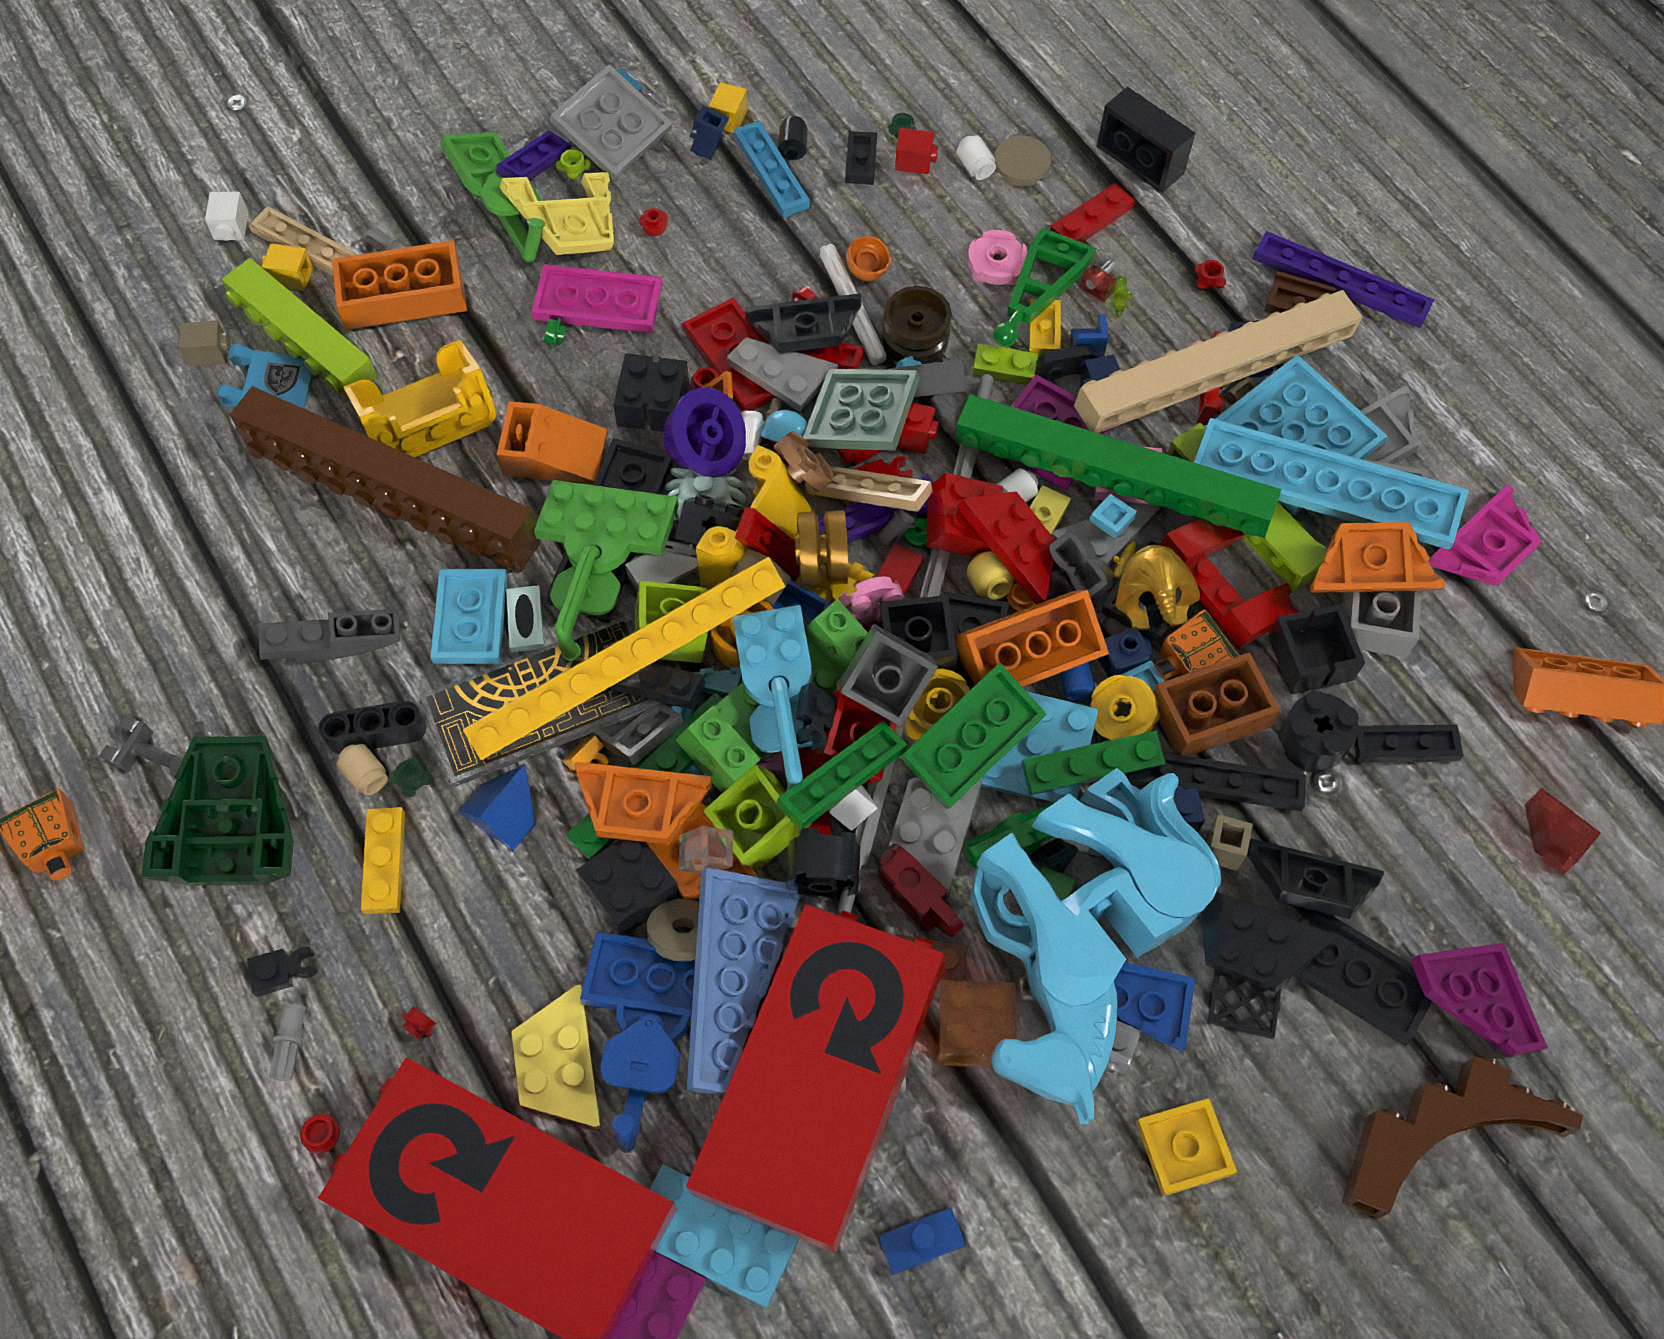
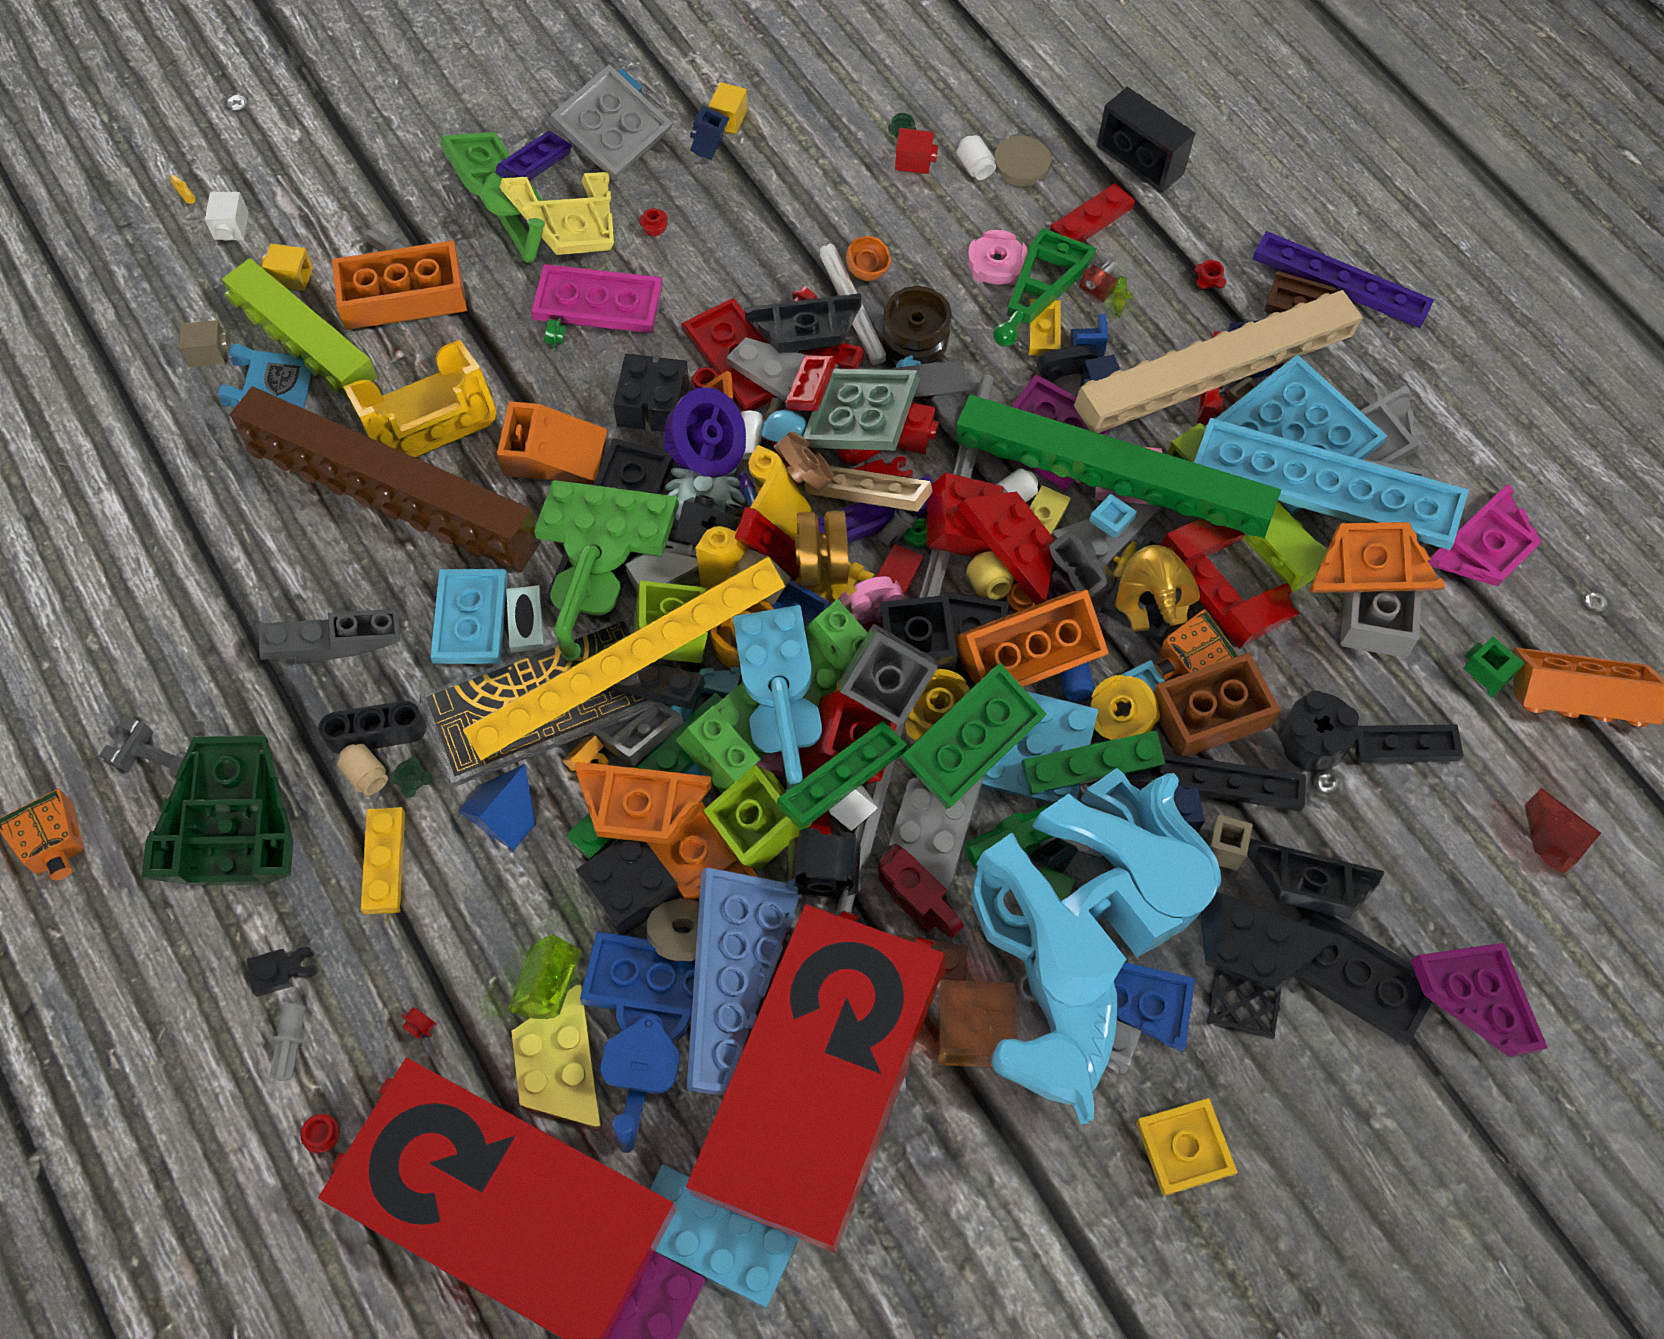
(182, 189): none -> yellow helmet
(285, 231): tan tile -> none
(545, 978): none -> clear neon green brick
(573, 163): lime plate -> none
(705, 848): clear brick -> none
(747, 488): none -> piece
(771, 169): dark azure plate -> none
(793, 138): black brick -> none
(810, 383): none -> red plate
(817, 712): black plate -> none
(861, 157): black plate -> none
(921, 1241): blue tile -> none
(1005, 363): lime plate -> none
(1126, 652): dark blue brick -> none
(1320, 653): black piece -> none
(1481, 1099): reddish brown arch -> none
(1492, 665): none -> green brick

